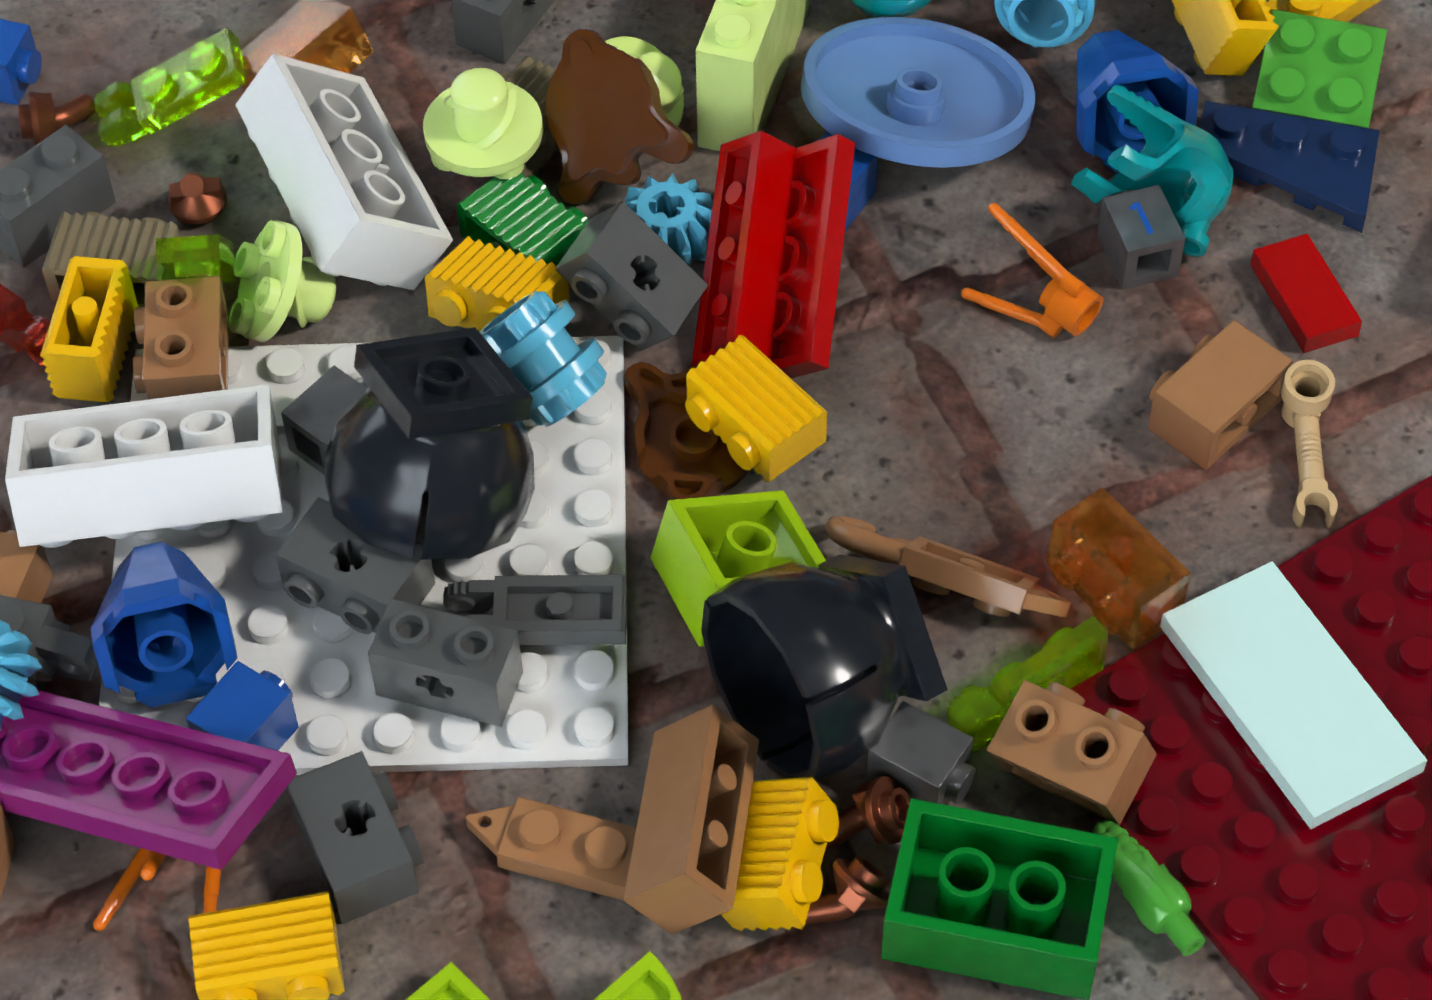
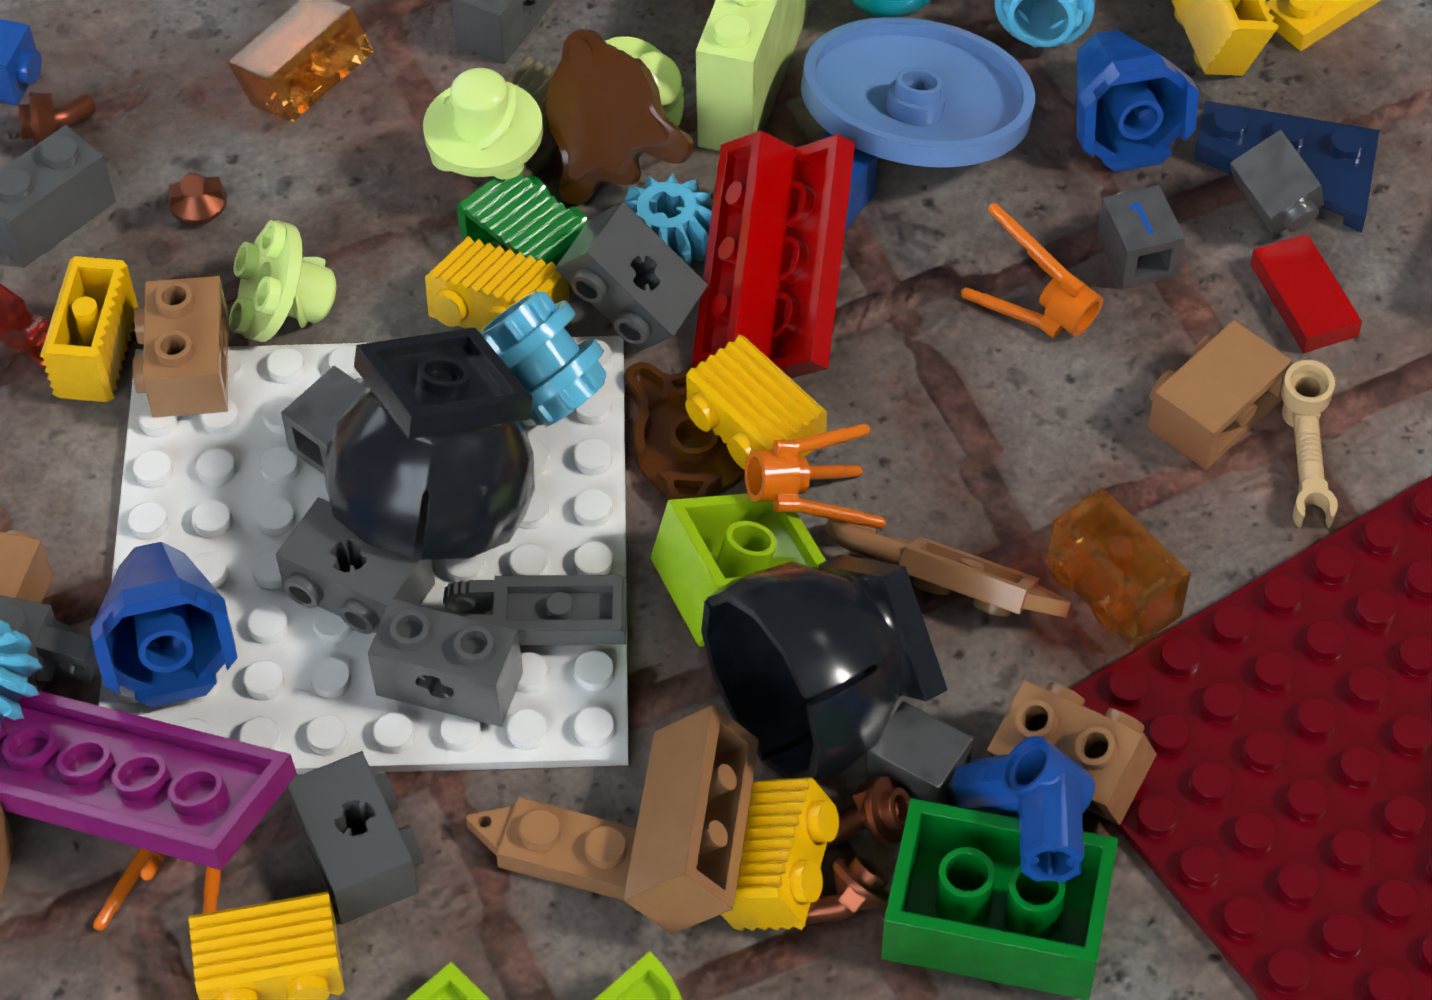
(108, 238): dark tan brick -> none
(144, 466): white brick -> none
(170, 89): clear neon green hinge -> none
(197, 256): clear neon green hinge -> none
(247, 708): blue brick -> none
(343, 173): white brick -> none
(782, 475): none -> orange plant
(1045, 793): none -> blue piece
(1065, 659): clear neon green hinge -> none
(1151, 890): bright green piece -> none
(1177, 157): teal piece -> none
(1278, 184): none -> flat silver brick
(1292, 694): light aqua tile -> none
(1320, 69): bright green plate -> none

